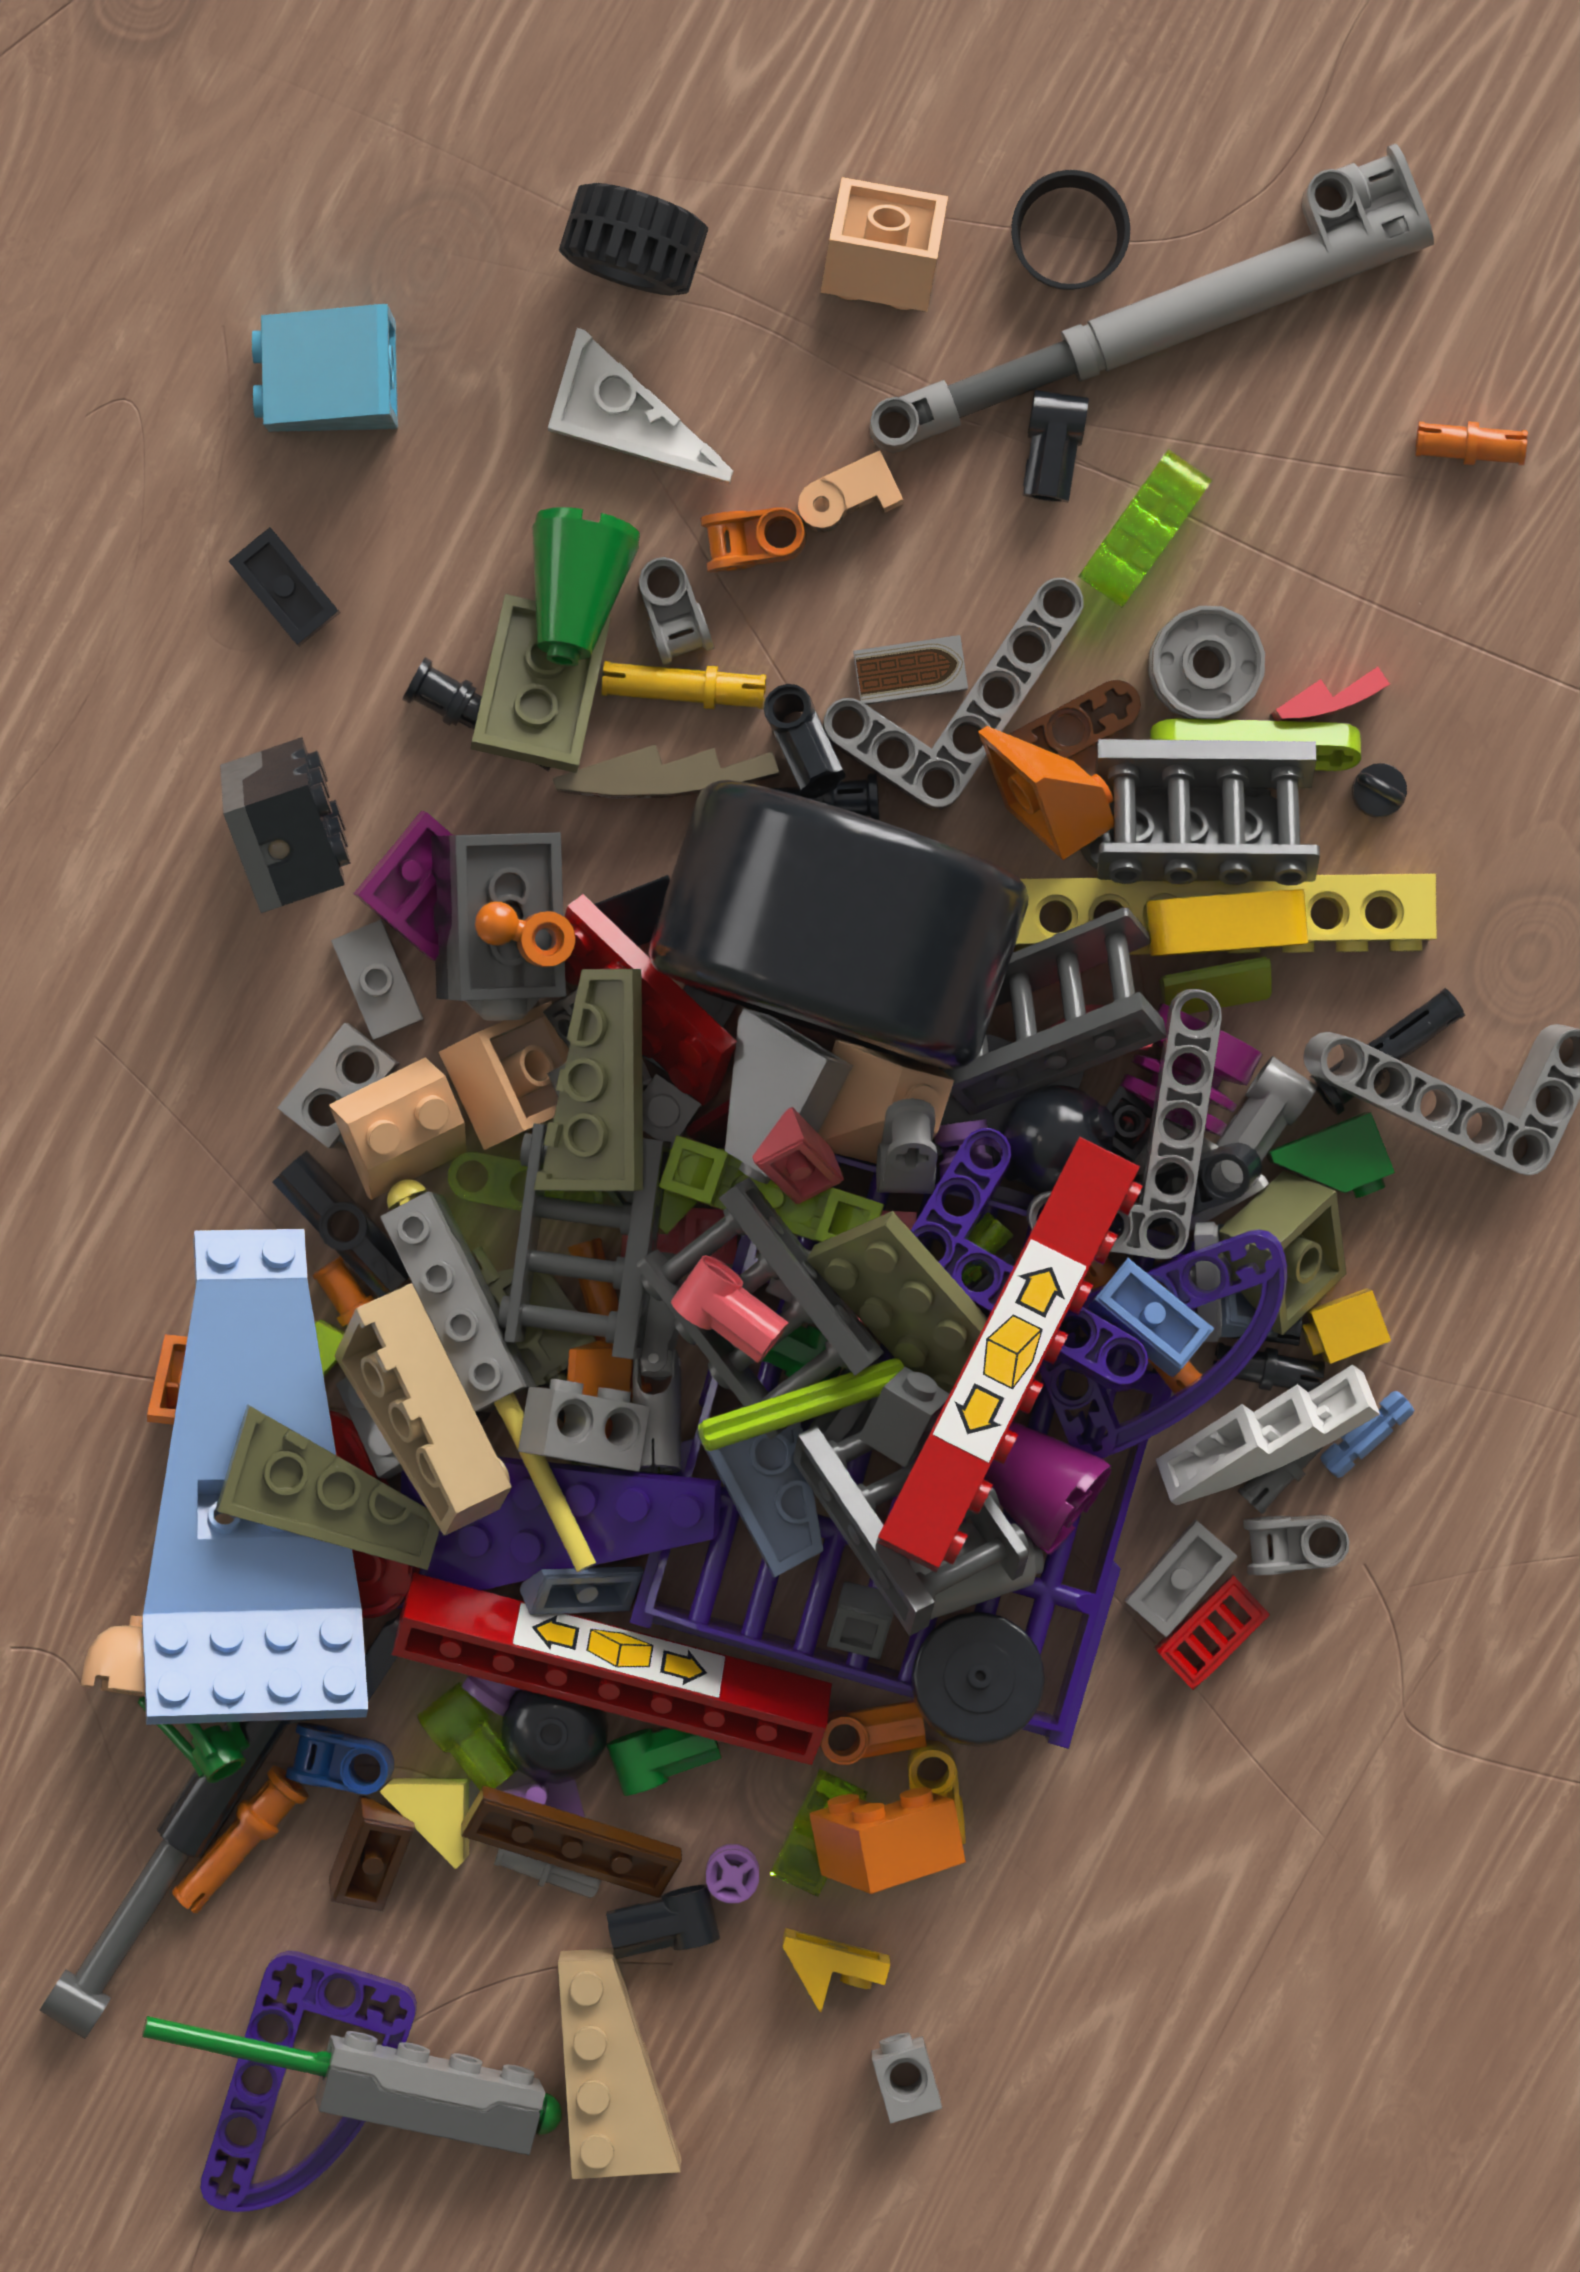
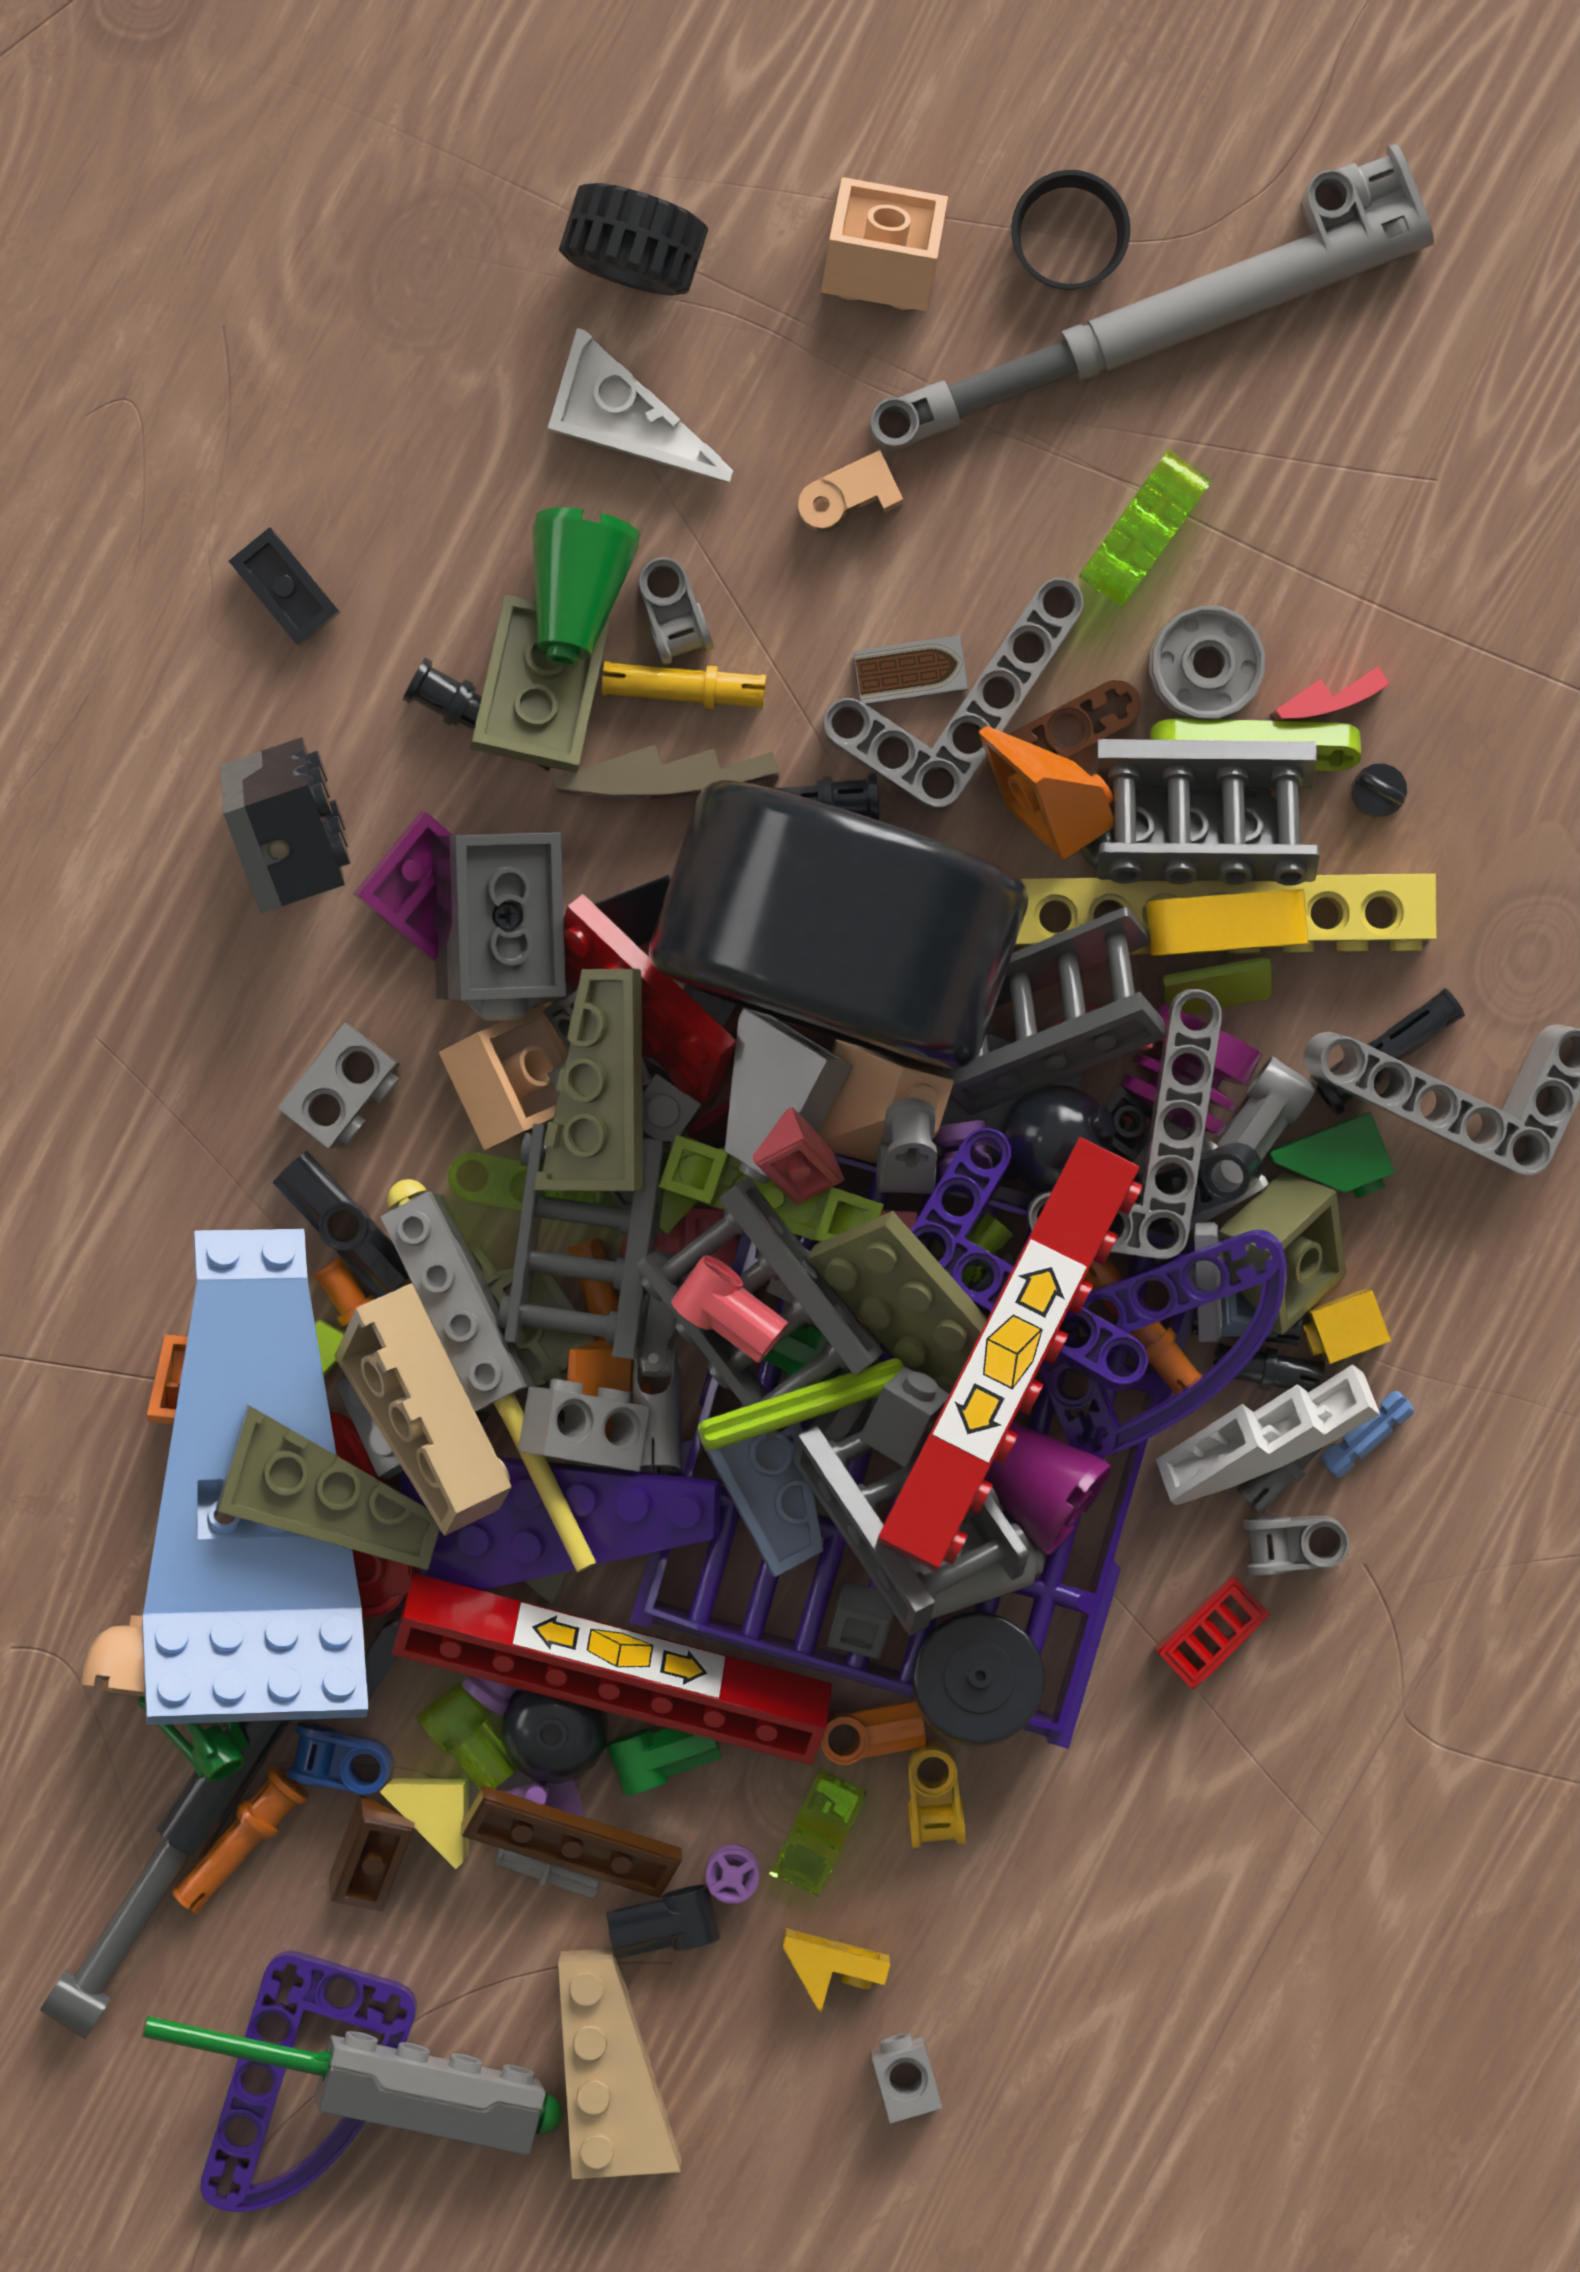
(327, 370): medium azure slope -> none
(377, 979): light grey plate -> none
(401, 1126): light nougat slope -> none
(499, 924): orange plate -> none
(581, 1592): sand blue slope -> none
(748, 538): orange piece -> none
(803, 741): black piece -> none
(886, 1844): orange brick -> none
(1055, 431): black piece -> none
(1152, 1316): medium blue slope -> none
(1180, 1578): light grey plate -> none
(1471, 443): orange pin -> none

